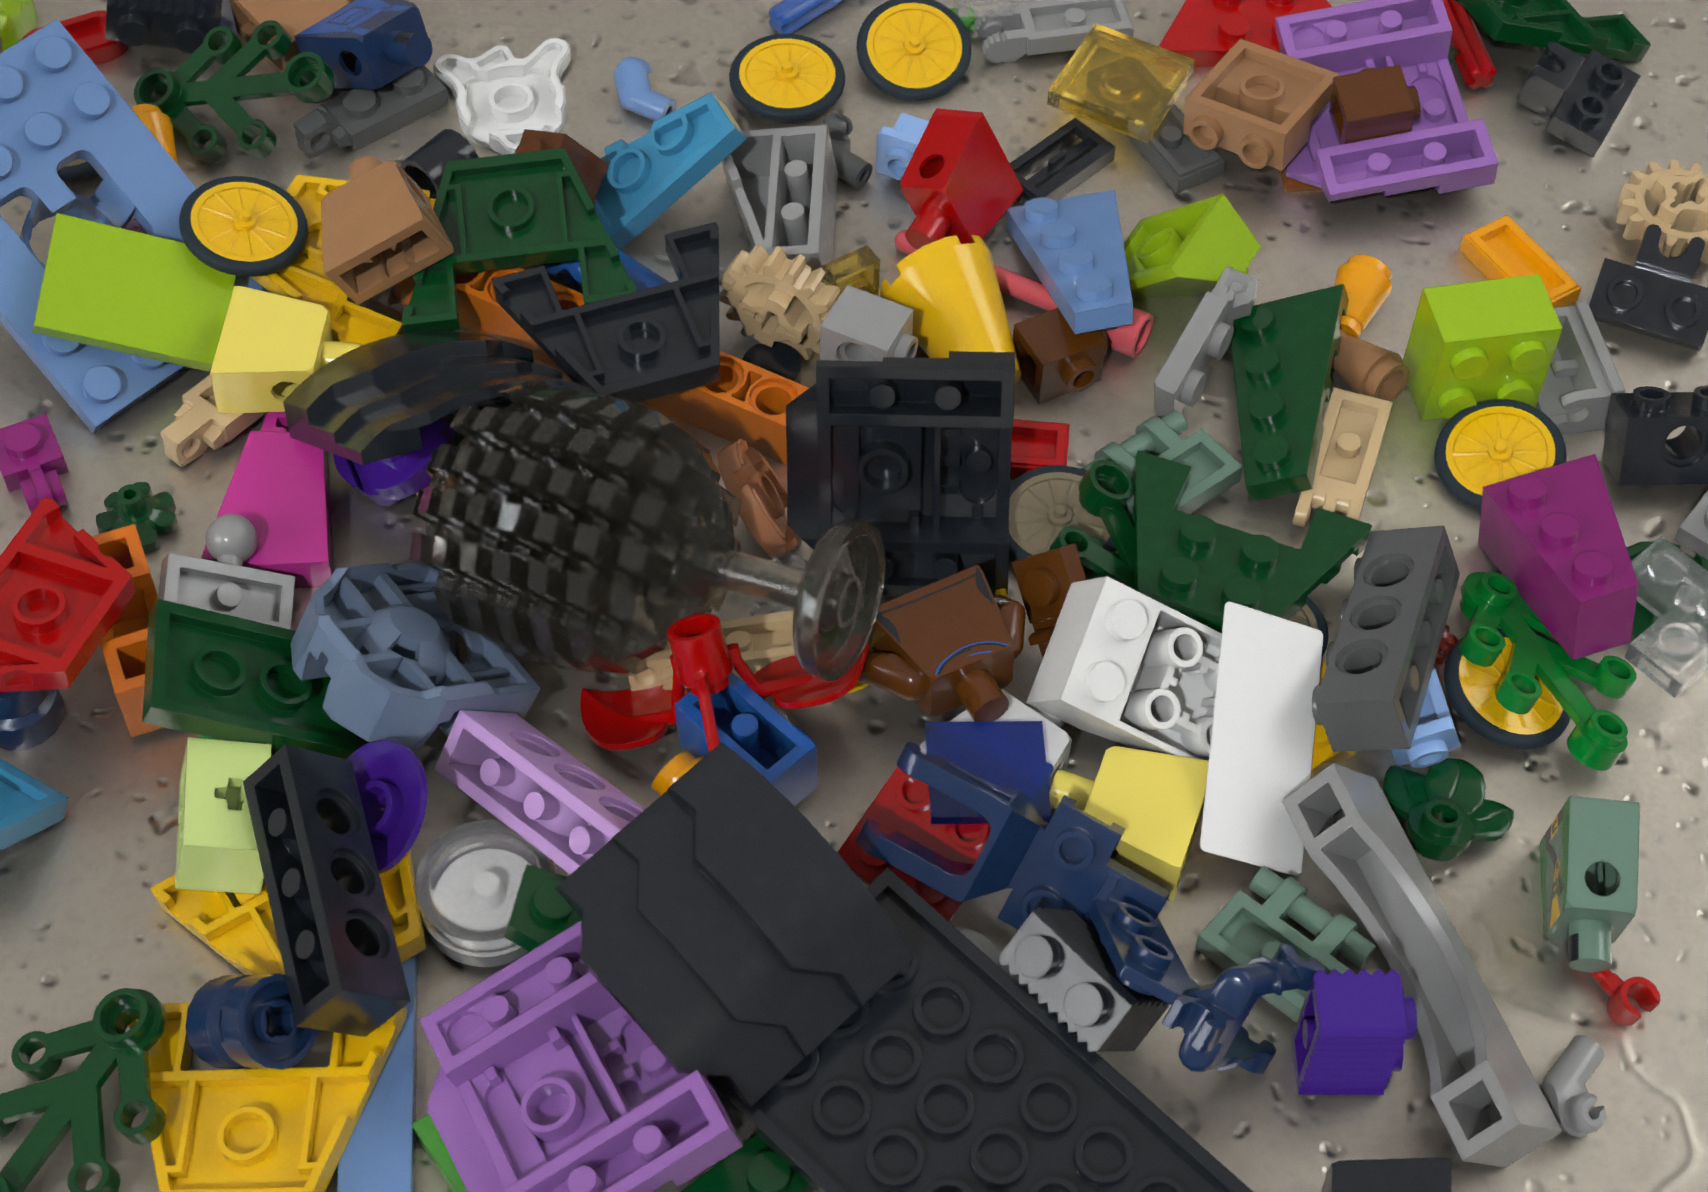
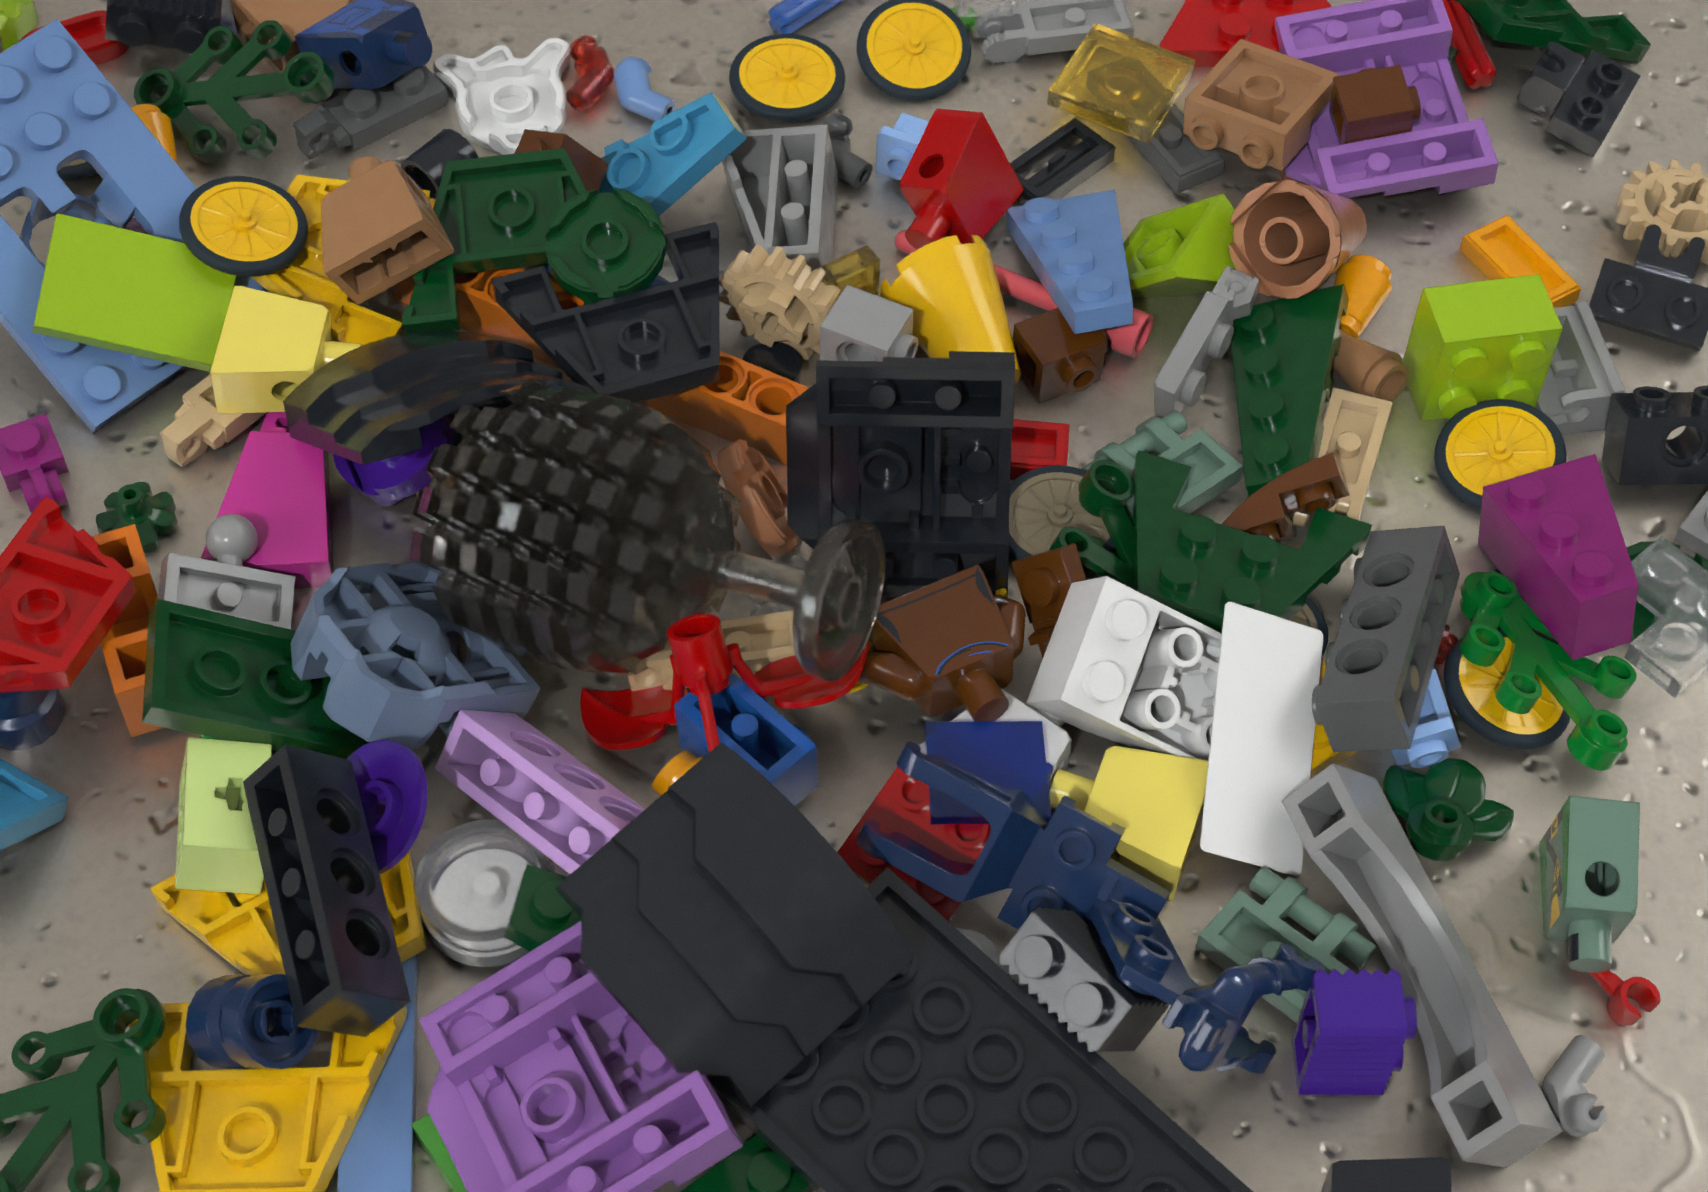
(593, 70): none -> clear red arm
(605, 244): none -> dark green tile
(1294, 236): none -> nougat cone
(1300, 489): none -> reddish brown slope

